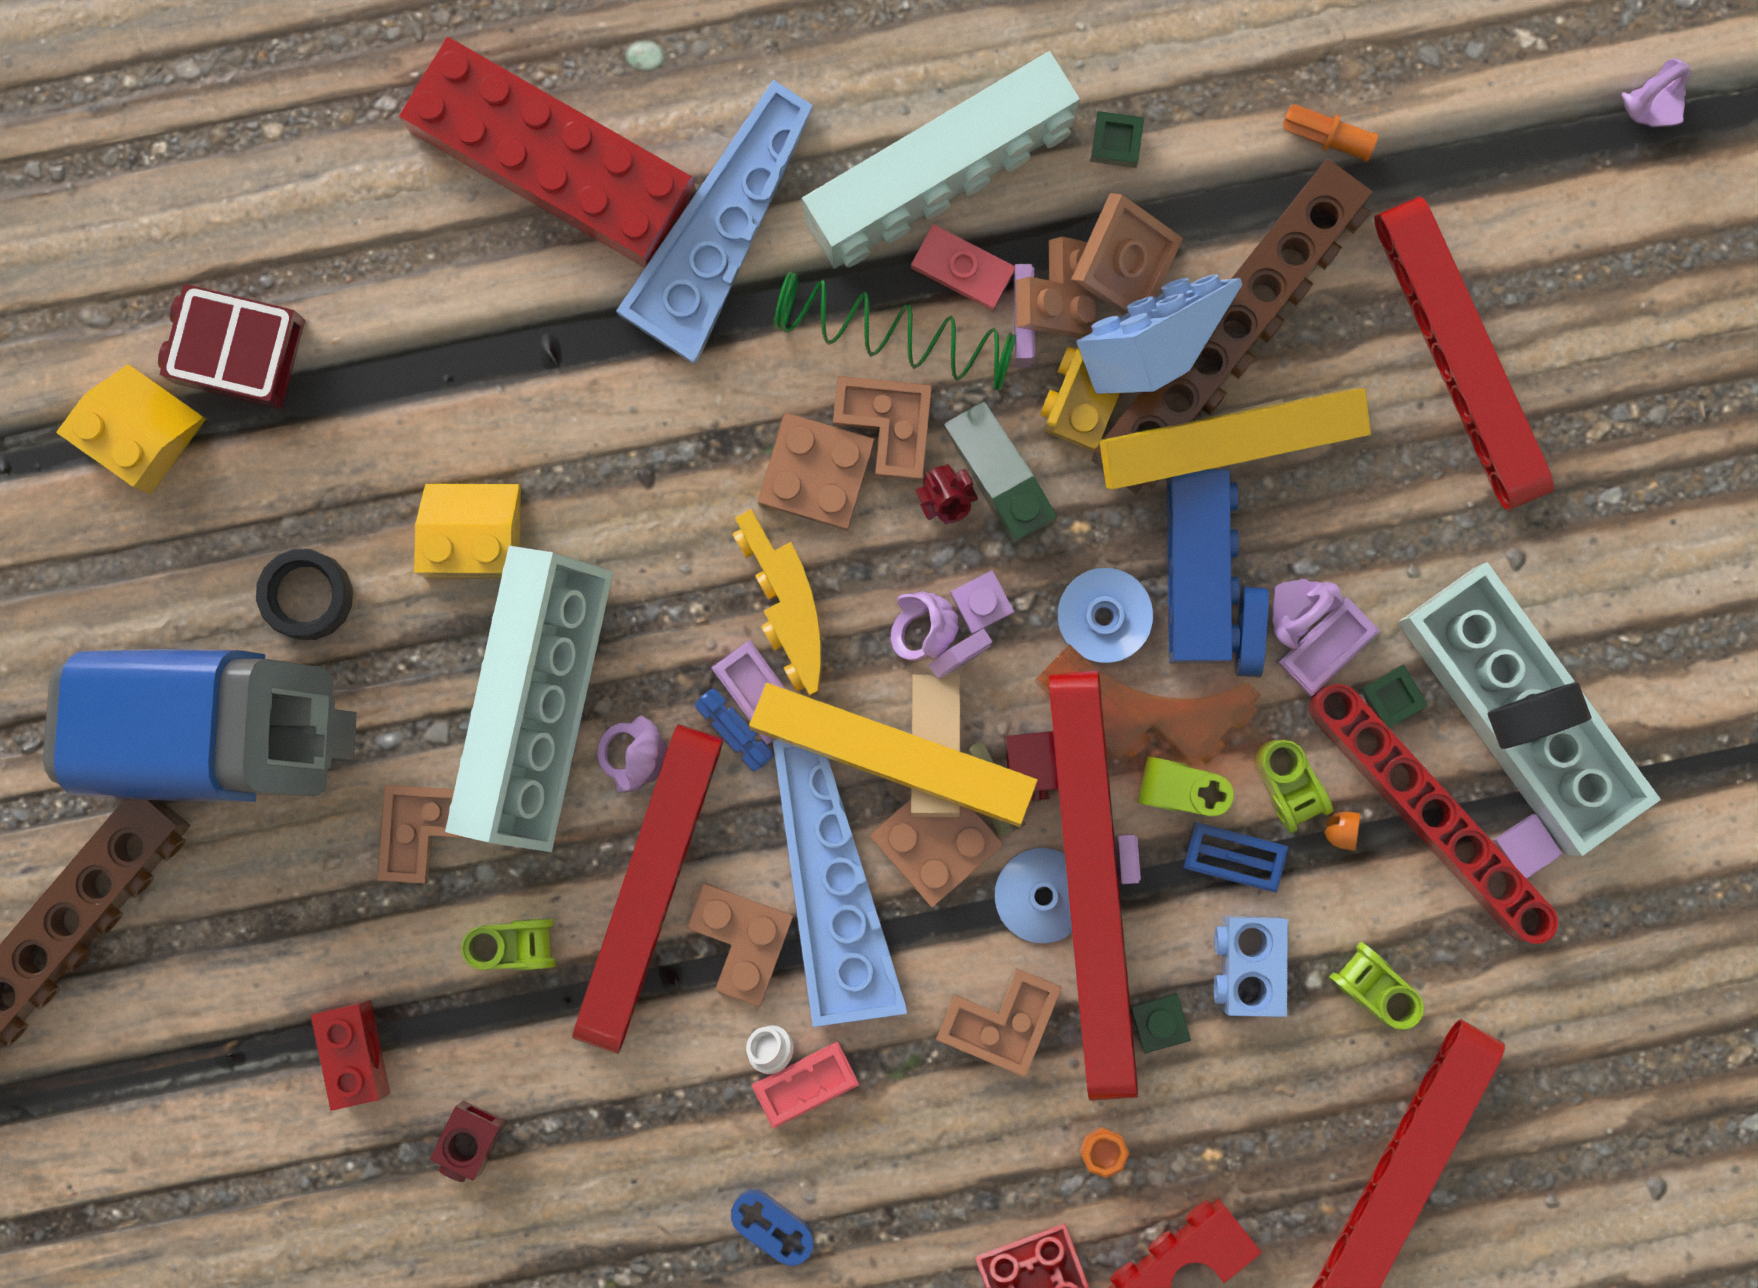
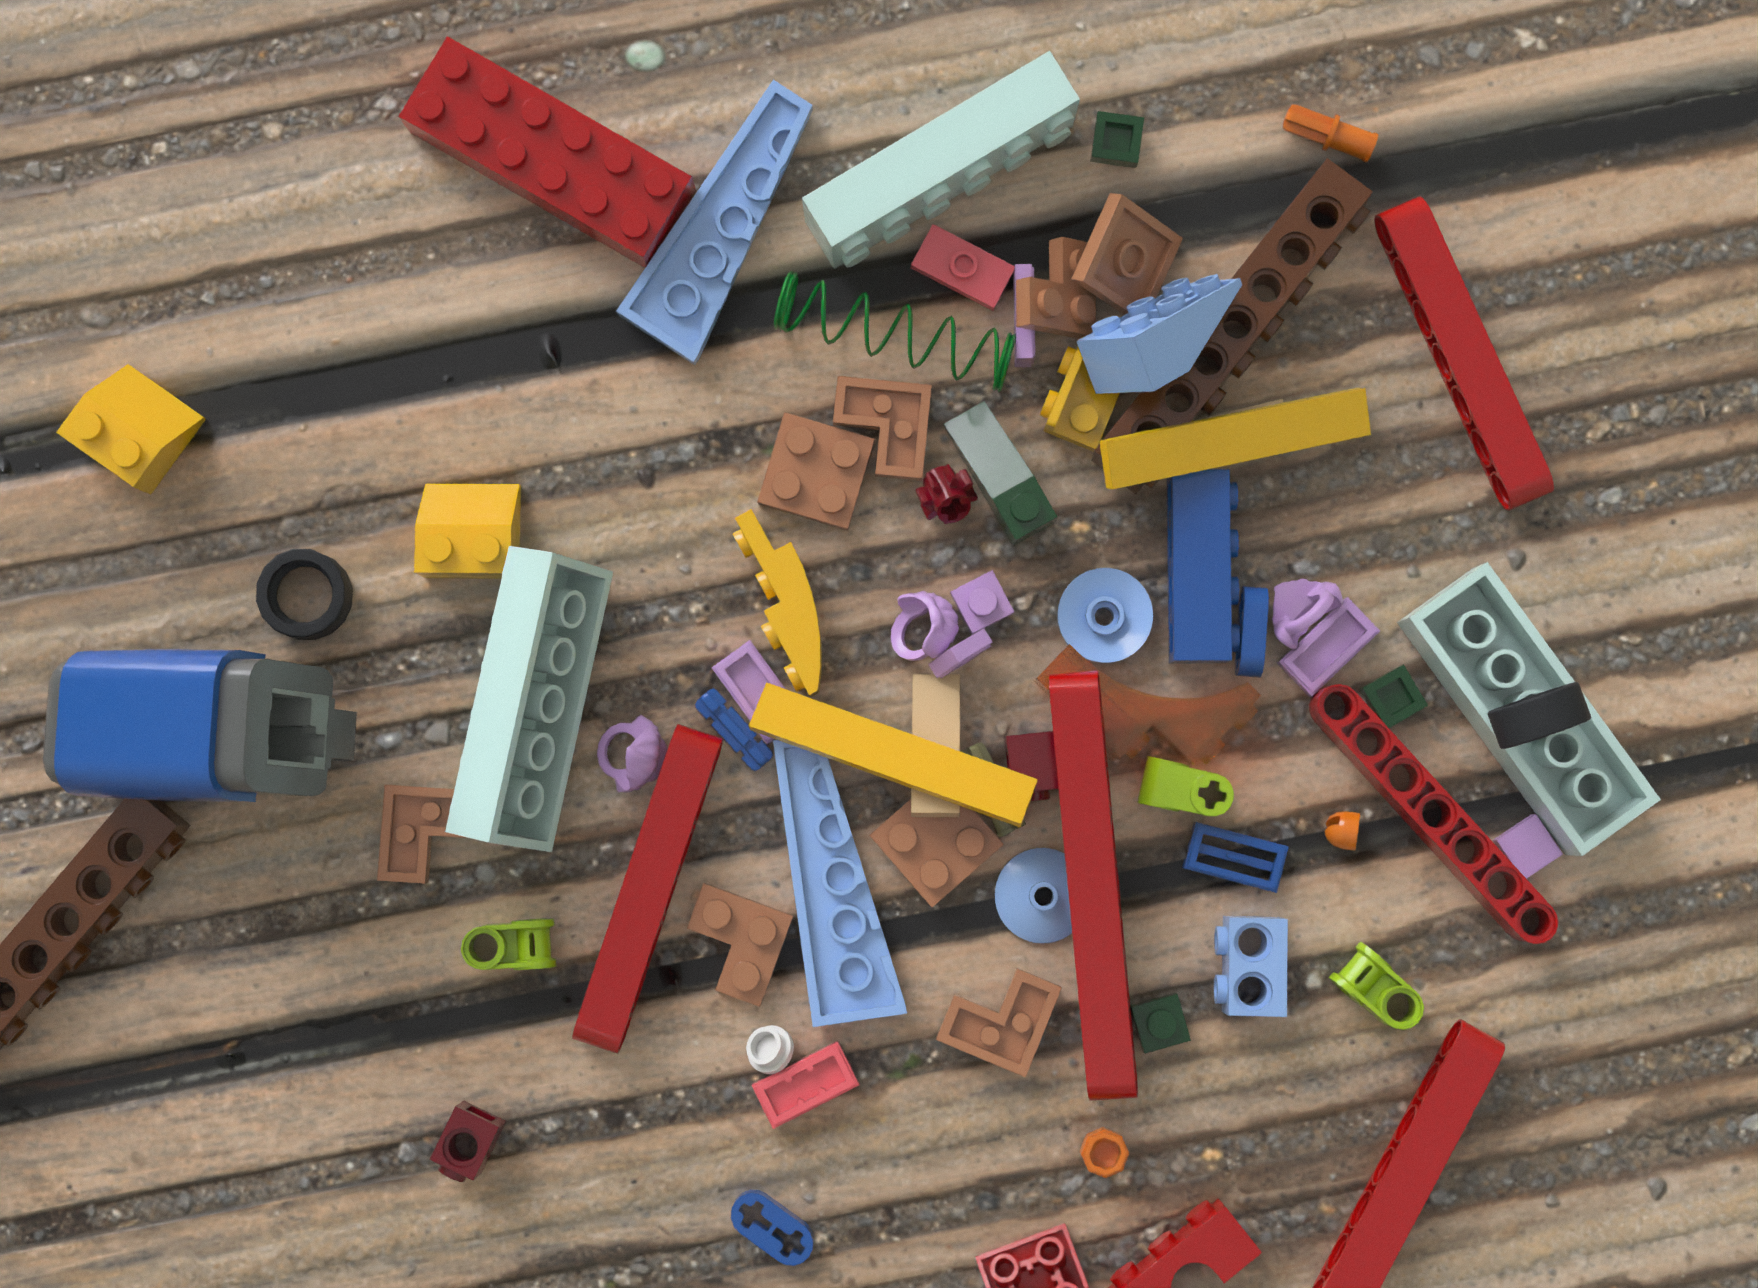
(231, 346): dark red brick -> none
(350, 1055): red brick -> none
(1127, 858): lavender tile -> none
(1293, 786): lime piece -> none
(1661, 98): lavender piece -> none

